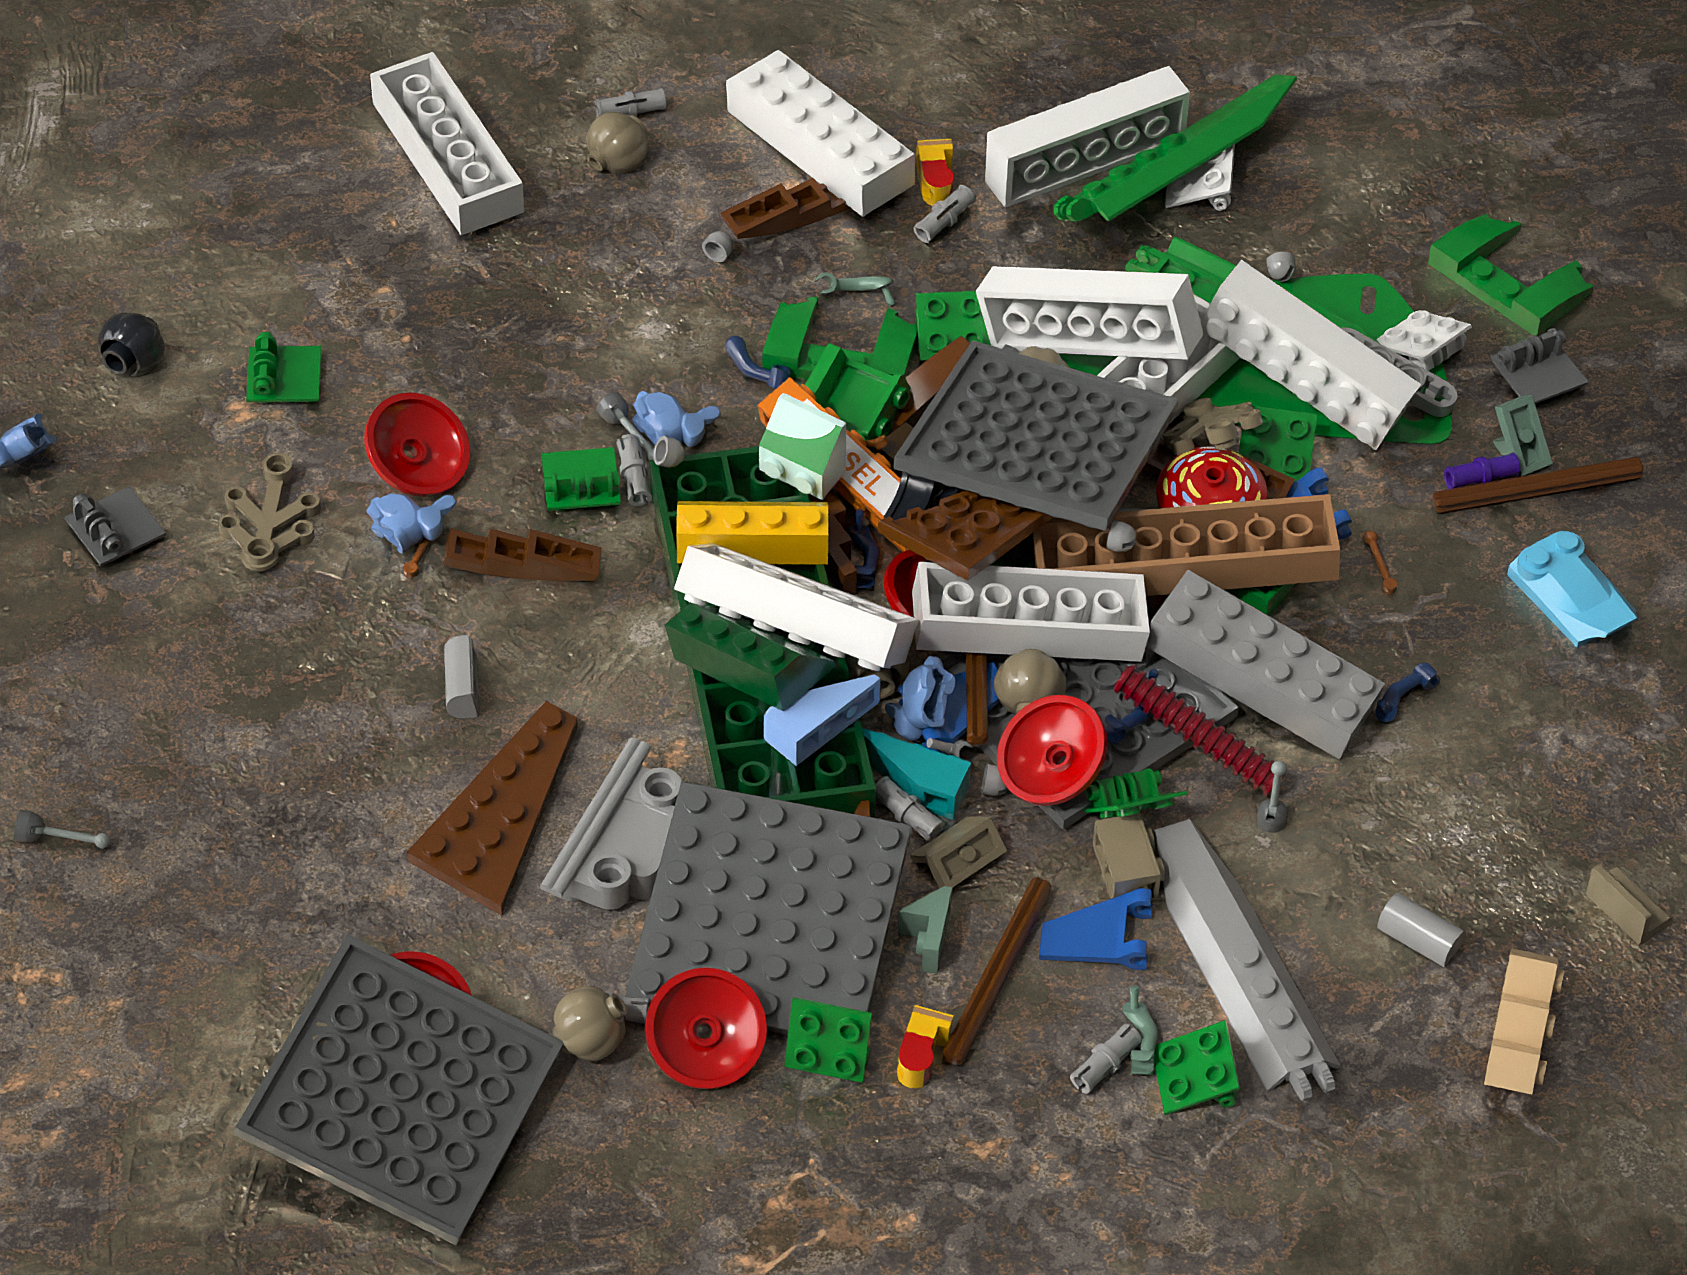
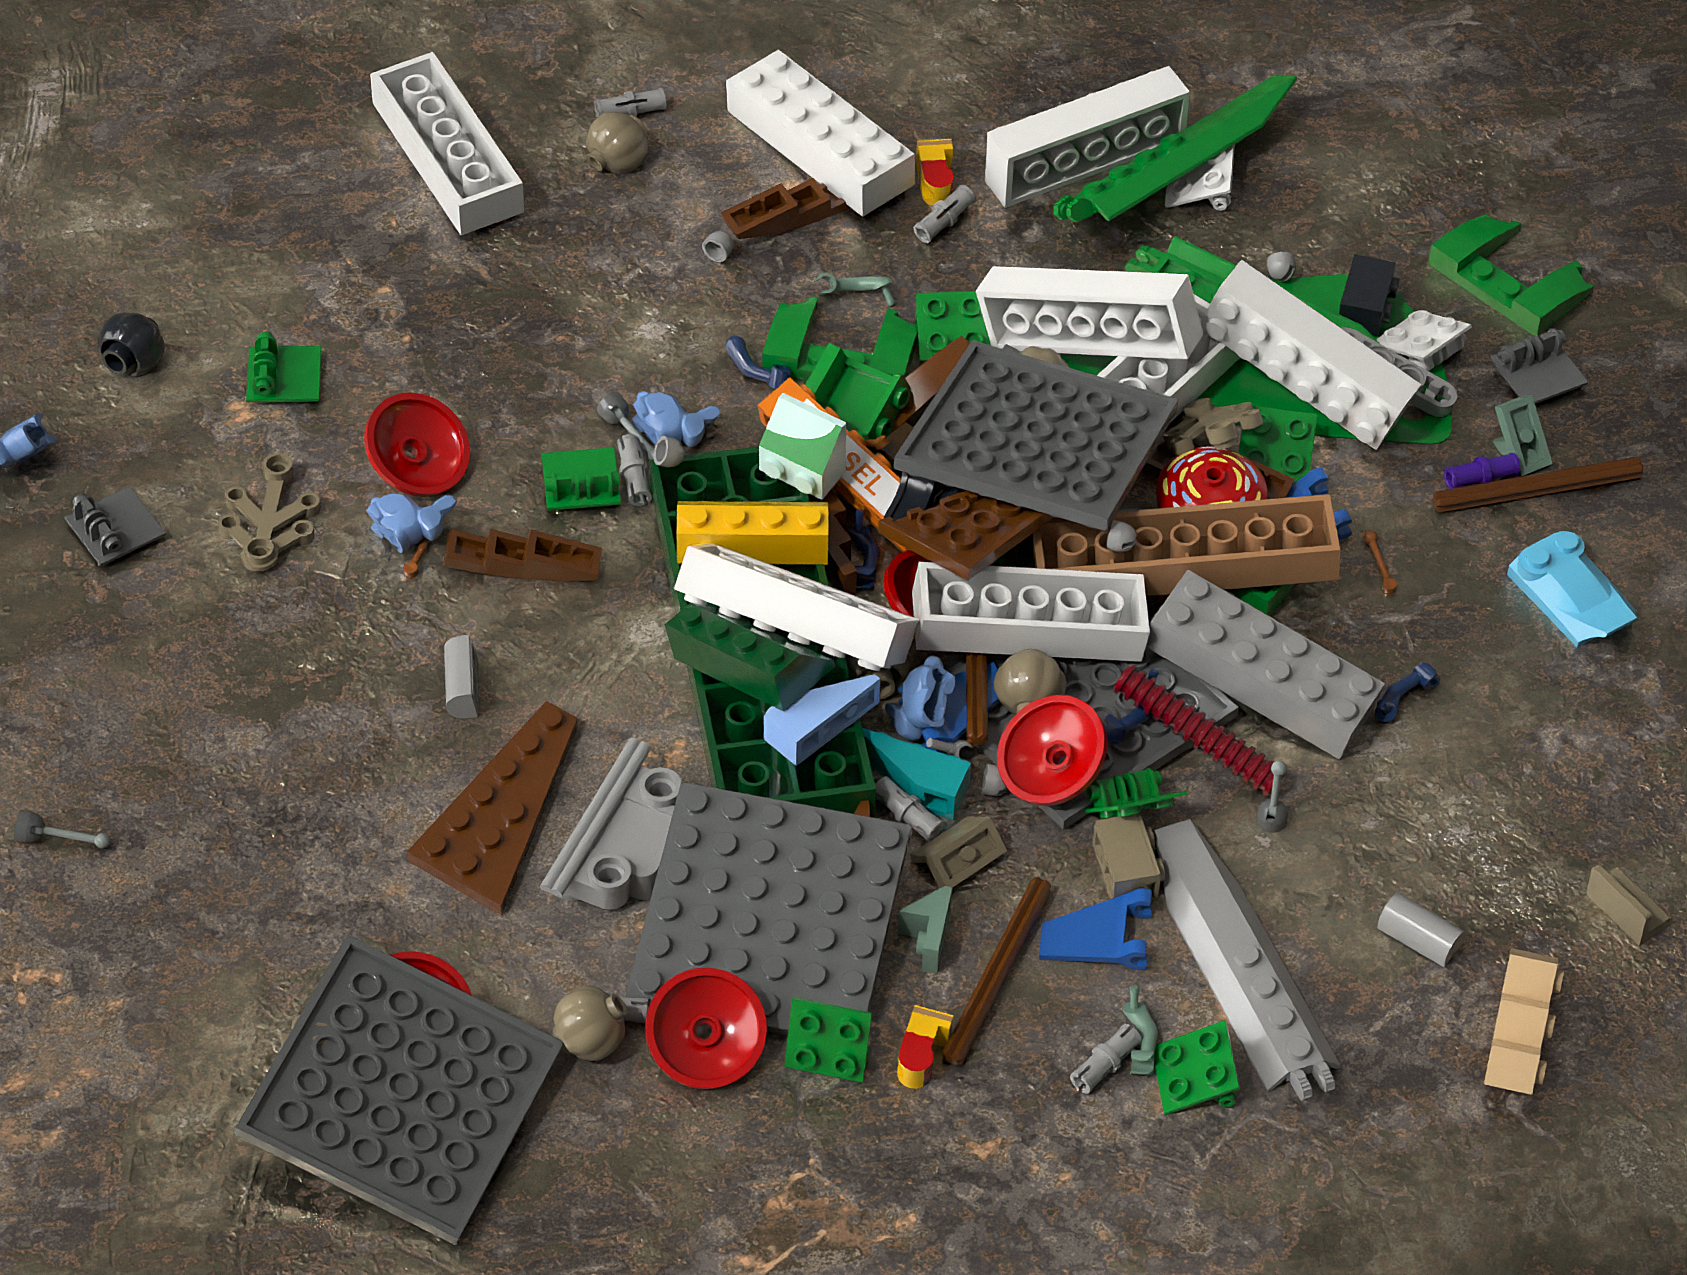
(1368, 291): none -> black brick

